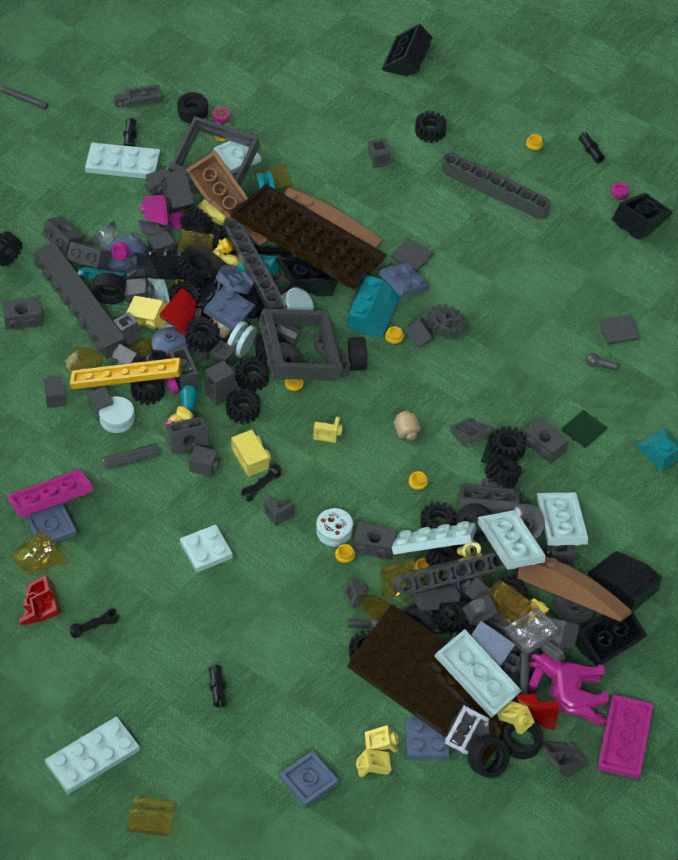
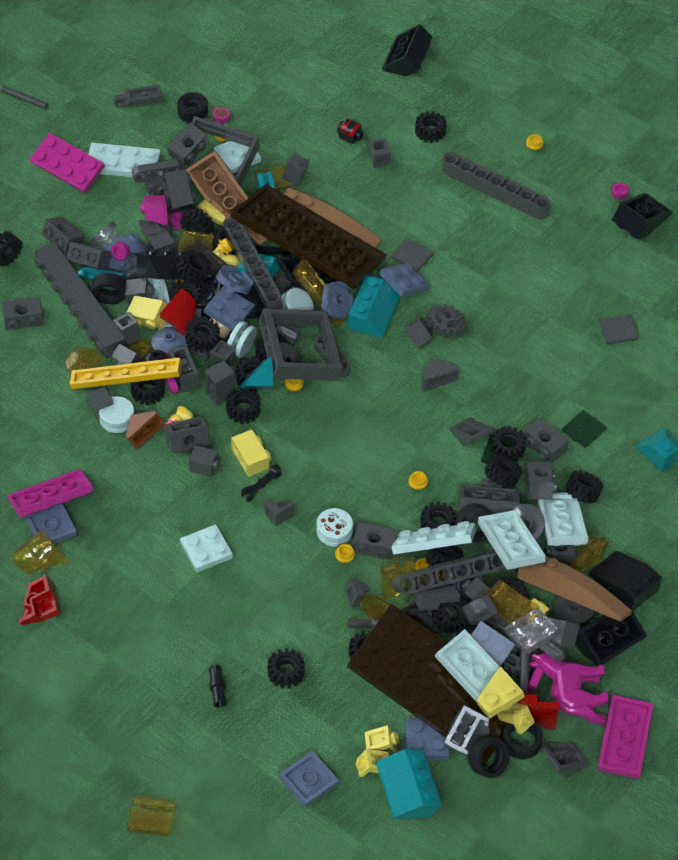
(54, 392): dark grey panel -> none
(67, 163): none -> dark pink plate
(77, 629): black piece -> none
(92, 755): light aqua plate -> none
(130, 132): black pin -> none
(130, 456): dark grey axle -> none
(142, 427): none -> dark orange slope
(144, 169): none -> dark grey beam
(188, 397): teal cone -> none
(190, 135): none -> dark grey brick
(261, 377): none -> teal slope
(286, 678): none -> black tyre
(296, 169): none -> dark grey brick
(313, 285): none -> clear yellow plate
(327, 432): light yellow bracket -> none
(331, 293): none -> sand blue plate
(350, 131): none -> black head
(357, 353): black tyre -> none
(394, 335): yellow plate -> none
(407, 425): tan head -> none
(409, 784): none -> teal slope
(439, 374): none -> dark grey slope
(465, 549): light yellow animal -> none
(499, 694): none -> light yellow wing
(540, 480): none -> dark grey brick
(584, 487): none -> black tyre
(590, 554): none -> clear yellow wing
(591, 147): black pin -> none
(594, 360): dark grey bar -> none

